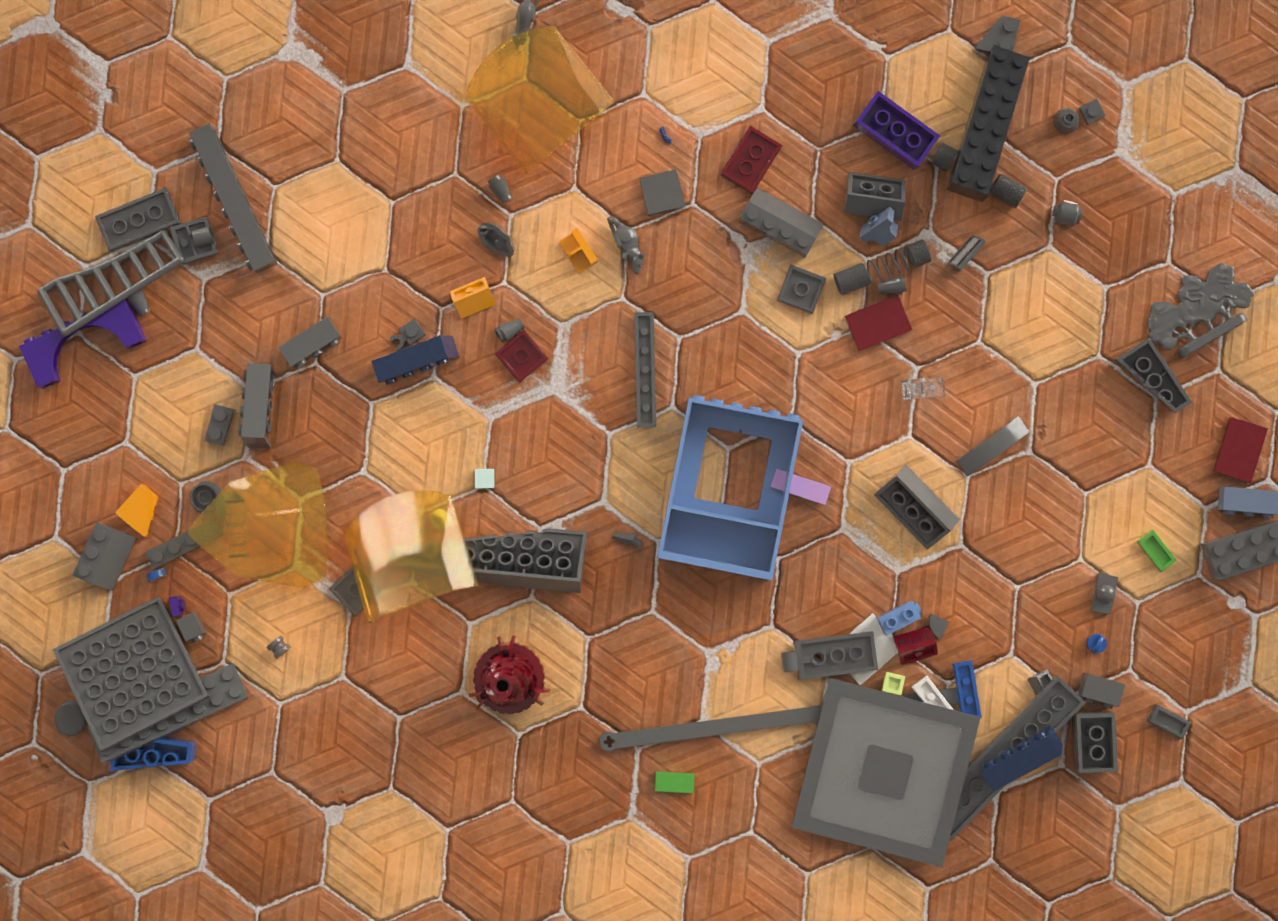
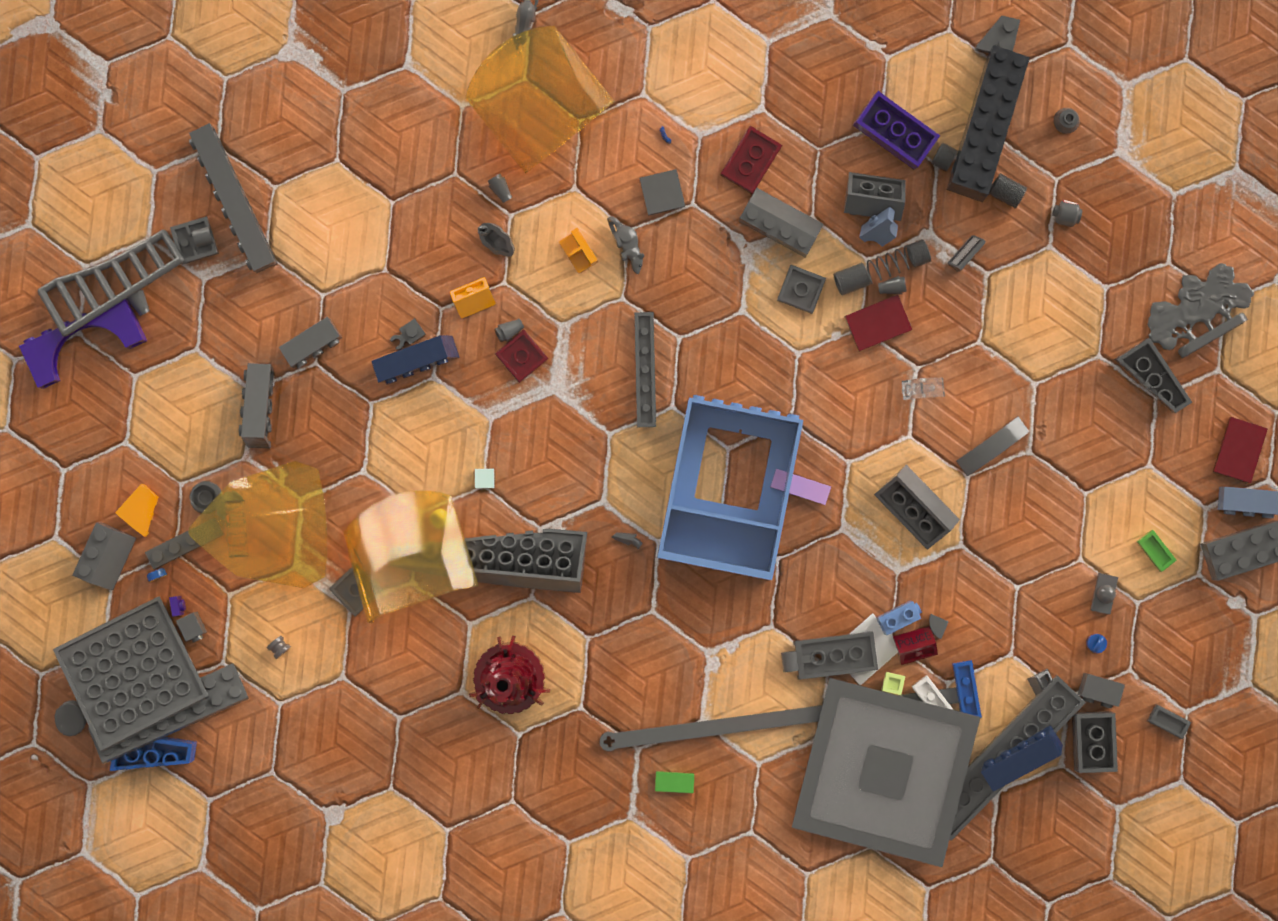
(138, 219): dark grey tile -> none
(219, 425): dark grey plate -> none
(1091, 112): dark grey plate -> none

